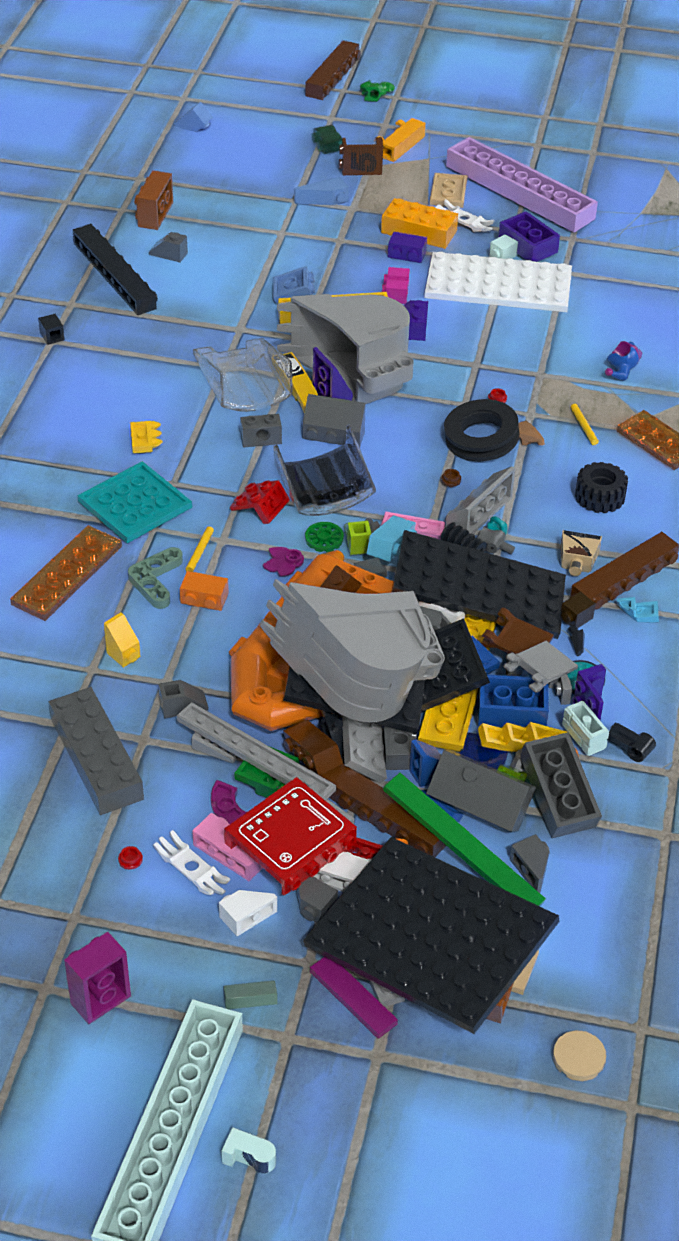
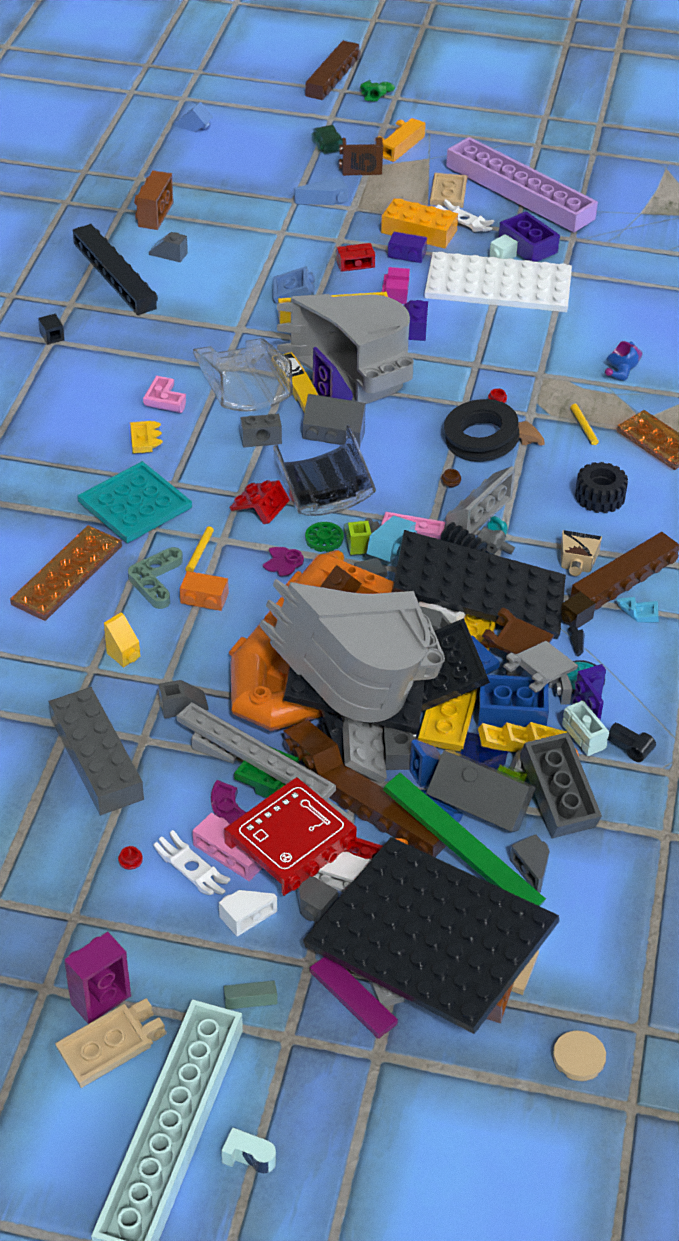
(110, 1041): none -> tan tile
(161, 397): none -> bright pink brick
(355, 257): none -> red brick

